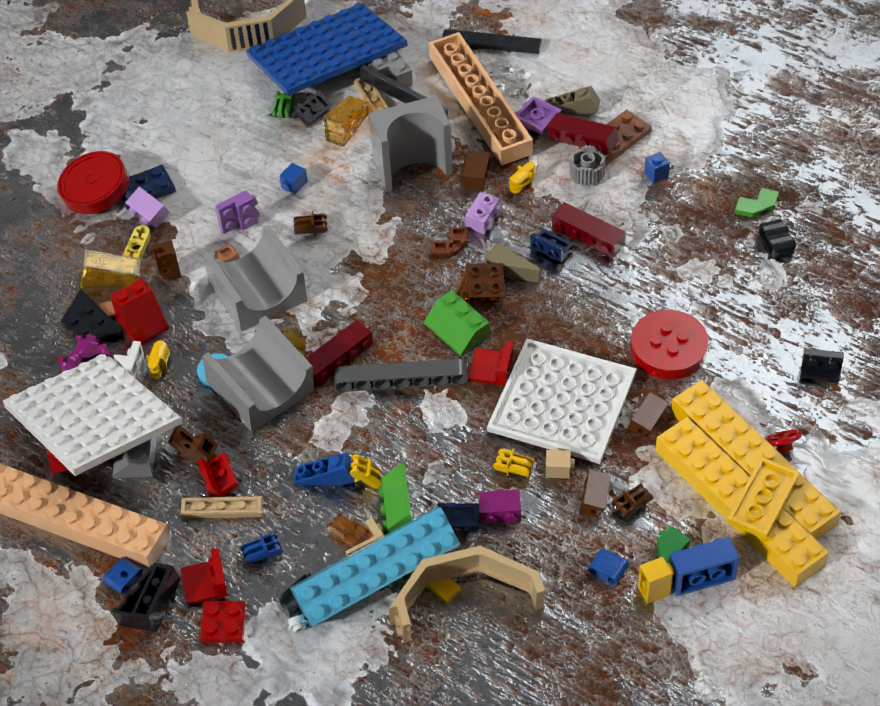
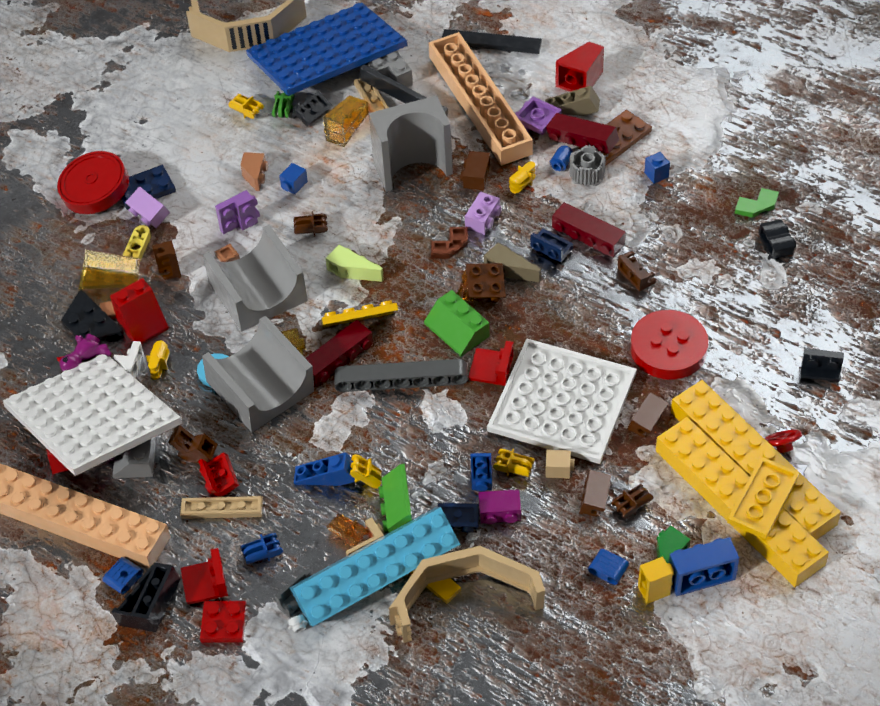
(246, 105): none -> yellow arm
(253, 169): none -> nougat slope
(352, 266): none -> yellowish green slope
(366, 312): none -> yellow plate
(481, 471): none -> blue slope
(561, 158): none -> blue brick
(580, 67): none -> red slope
(635, 272): none -> reddish brown hinge

